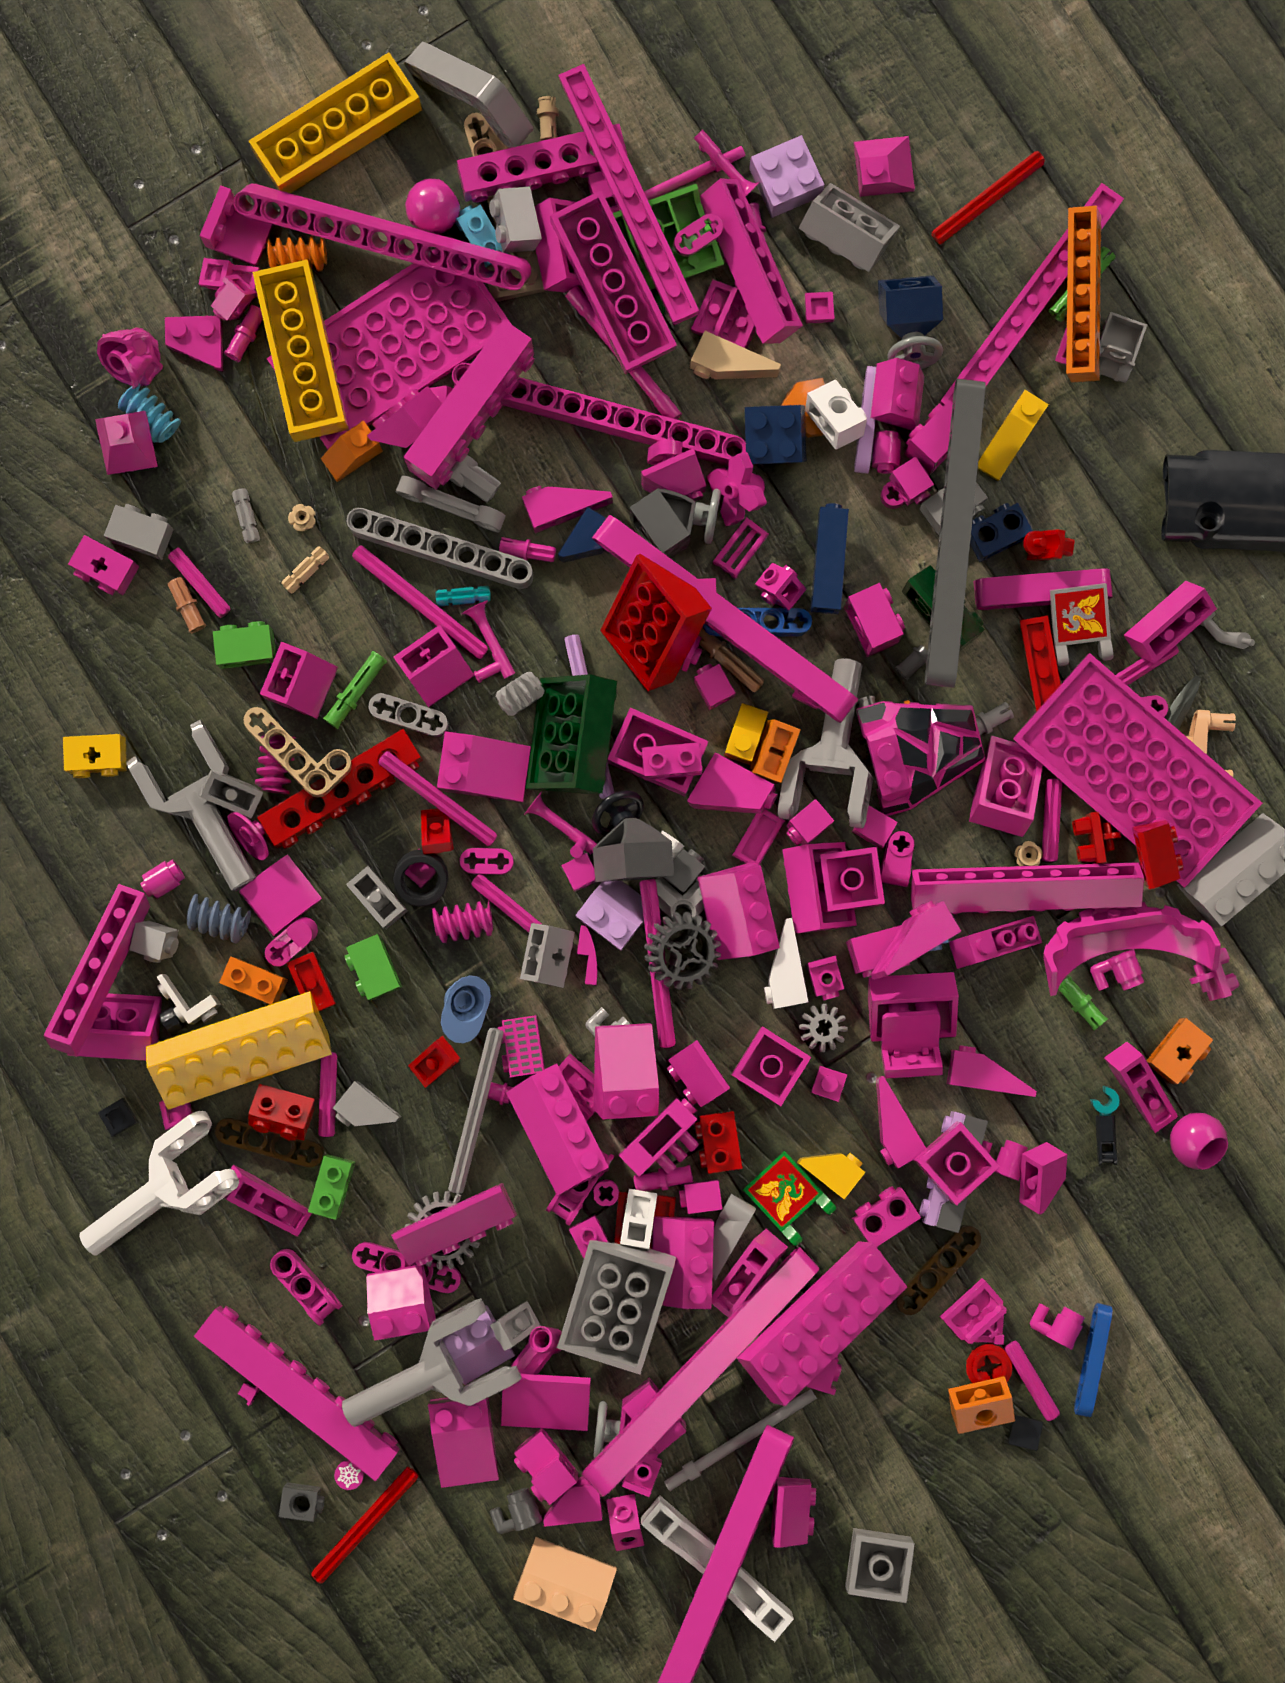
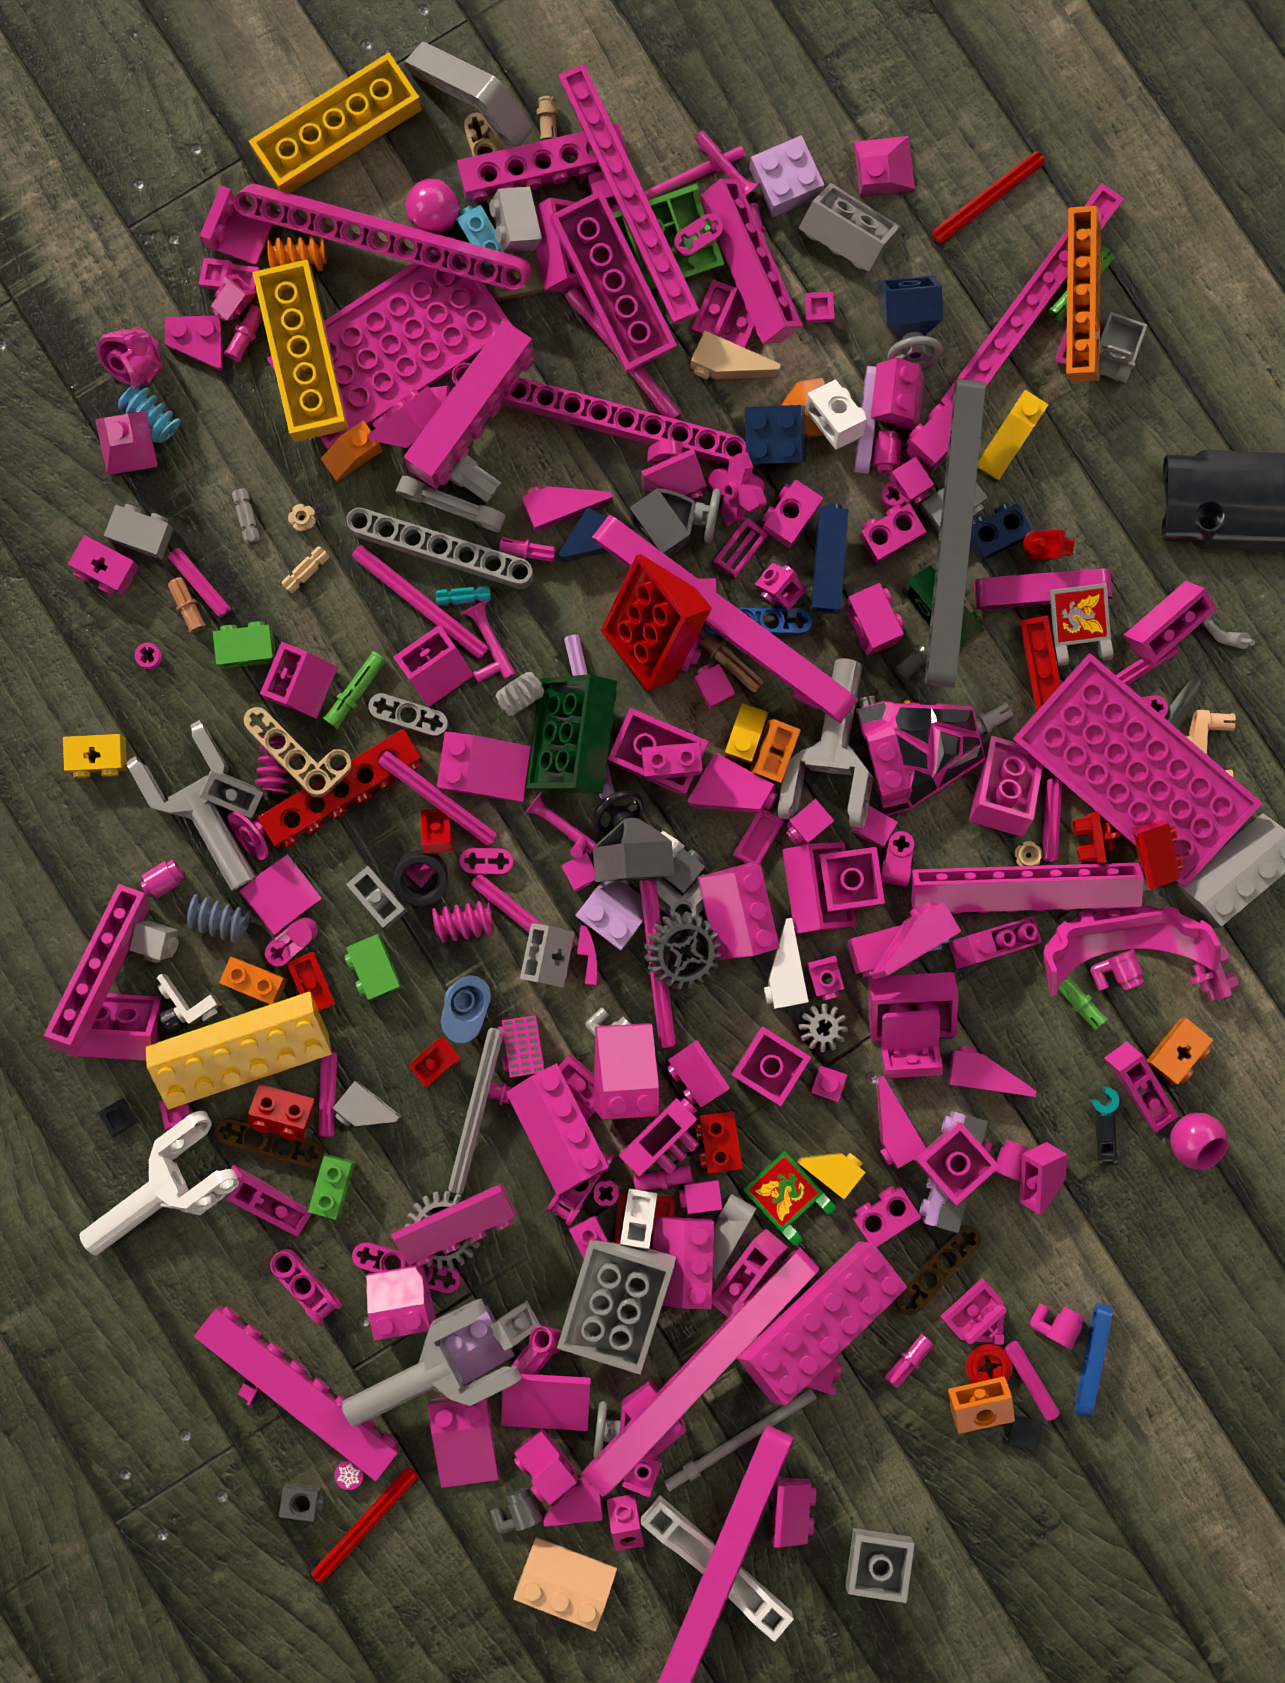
(140, 657): none -> dark pink bush
(789, 529): none -> dark pink brick
(895, 538): none -> dark pink brick
(909, 1361): none -> dark pink axle

